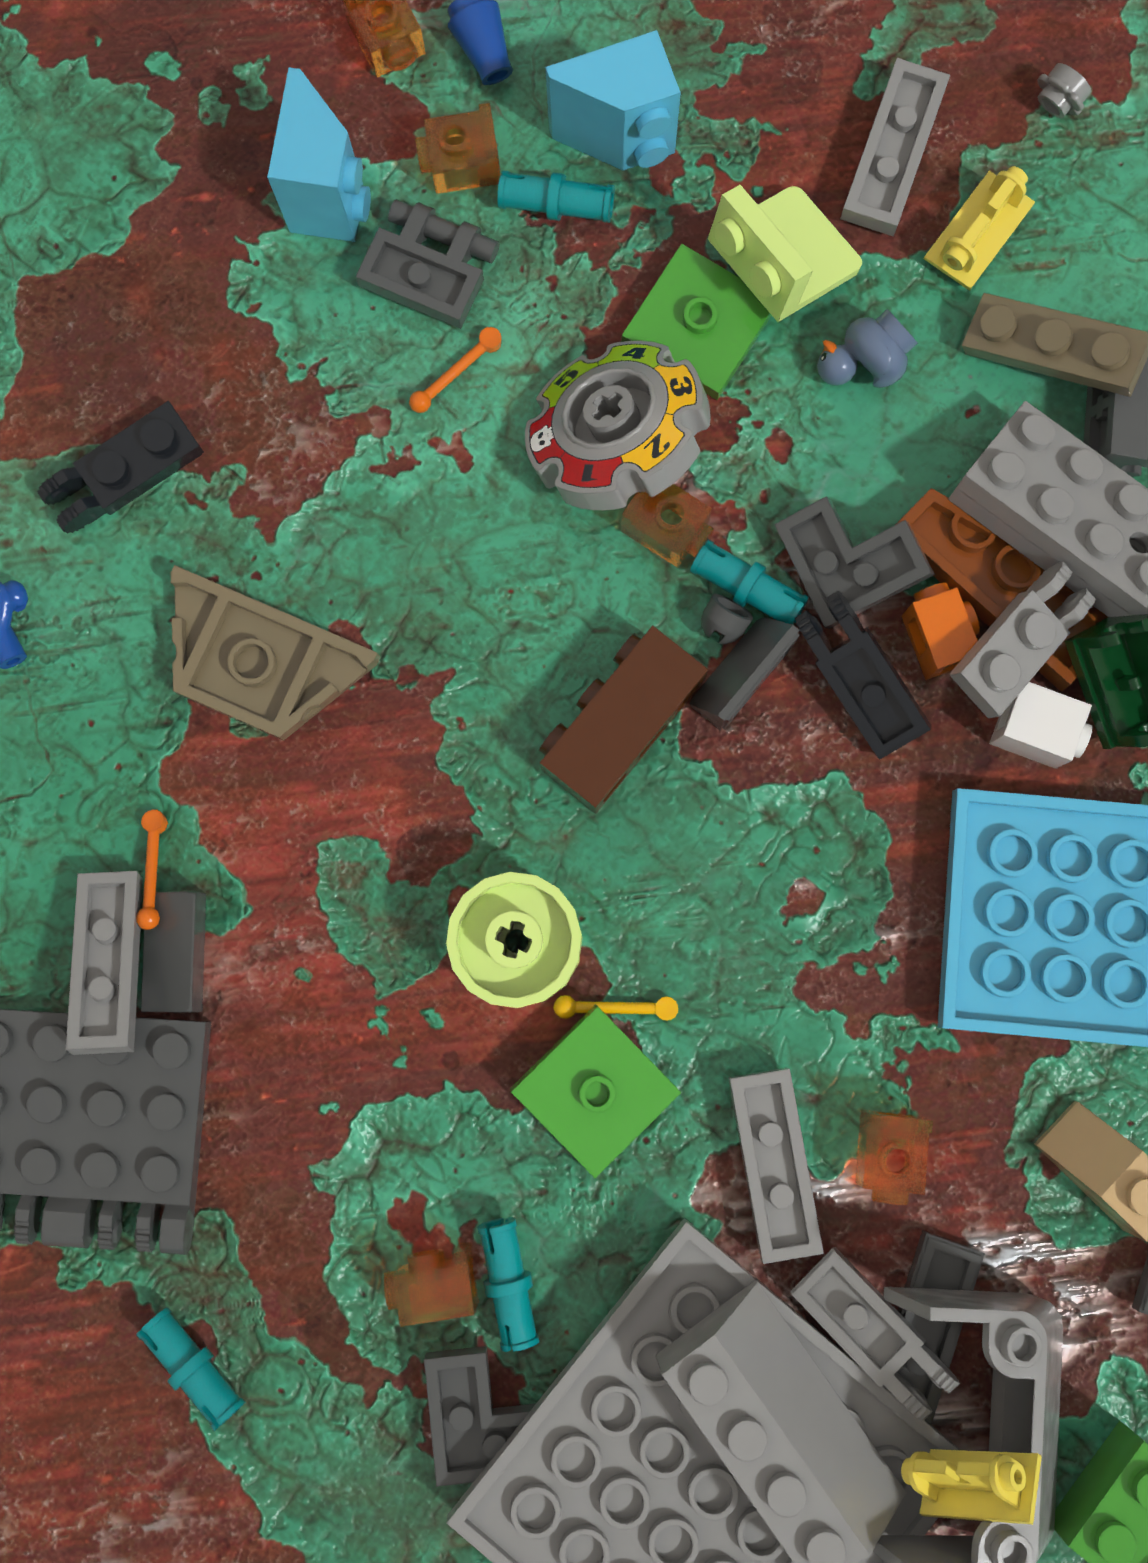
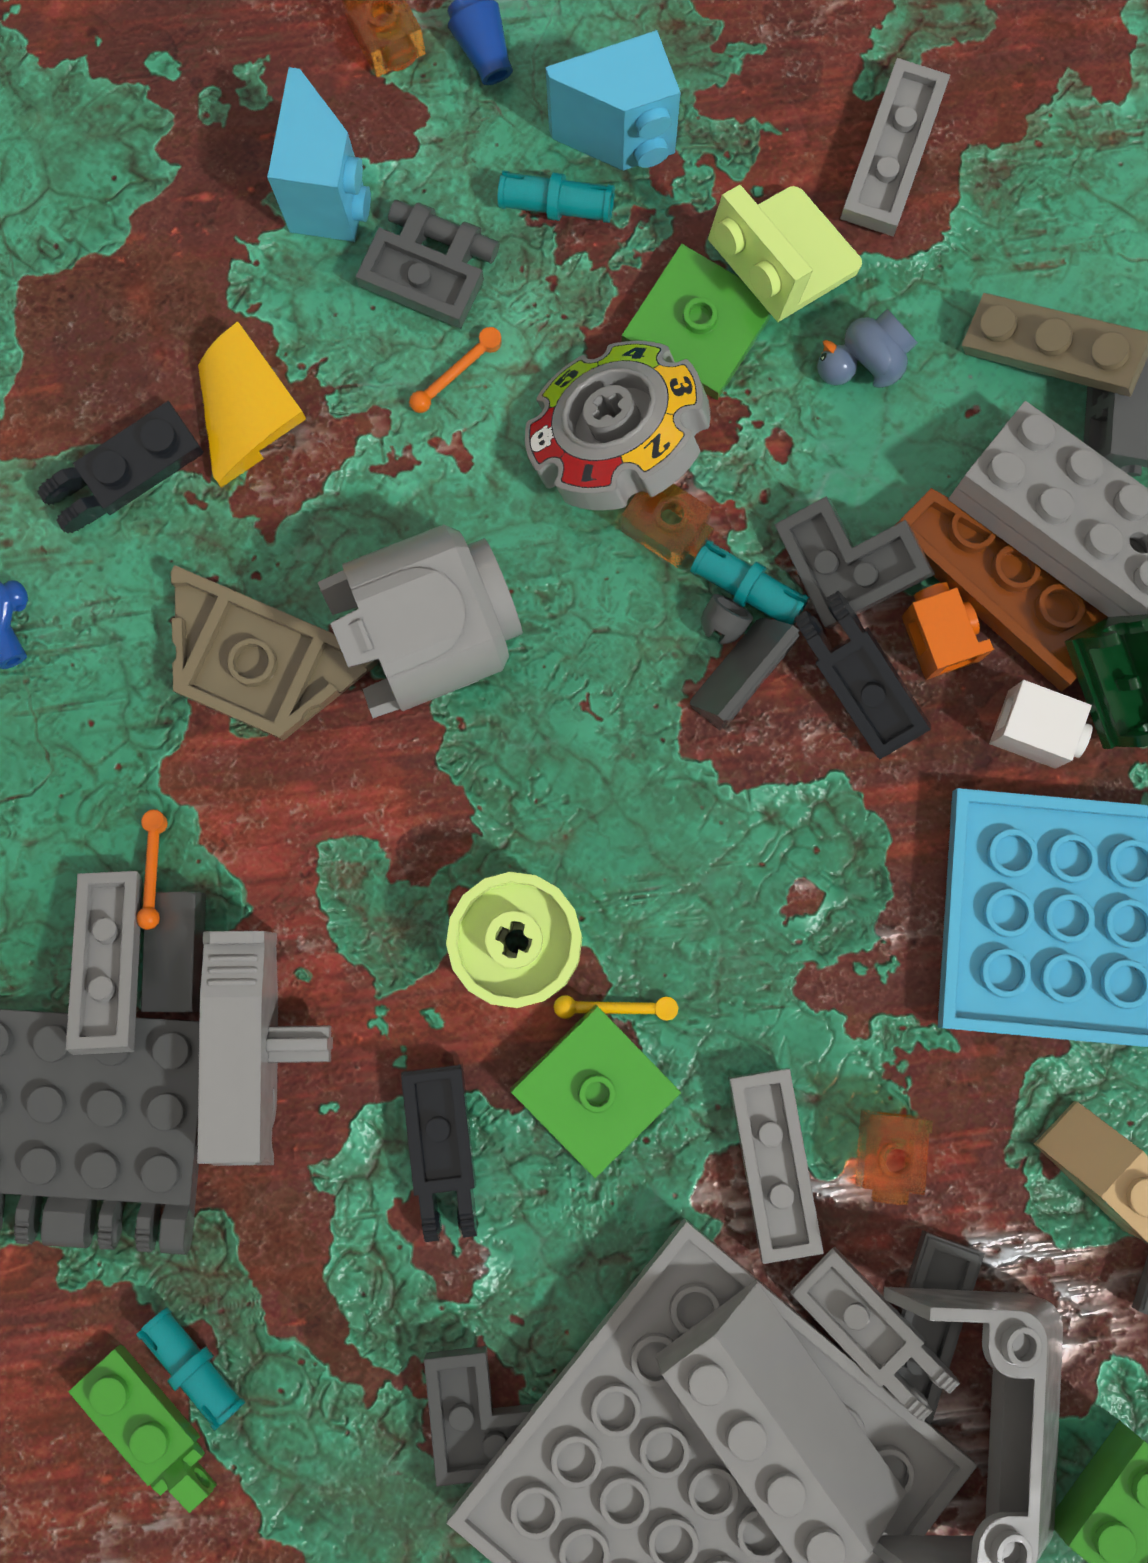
(145, 1427): none -> bright green hinge
(242, 404): none -> yellow slope
(243, 1048): none -> light grey piece
(427, 613): none -> light grey piece
(433, 1286): clear orange brick -> none
(440, 1145): none -> black hinge
(460, 150): clear orange brick -> none
(508, 1284): teal pin -> none
(621, 717): reddish brown brick -> none
(975, 1484): light yellow hinge -> none
(981, 226): light yellow hinge -> none
(1020, 642): light grey hinge -> none
(1063, 91): light grey plate -> none

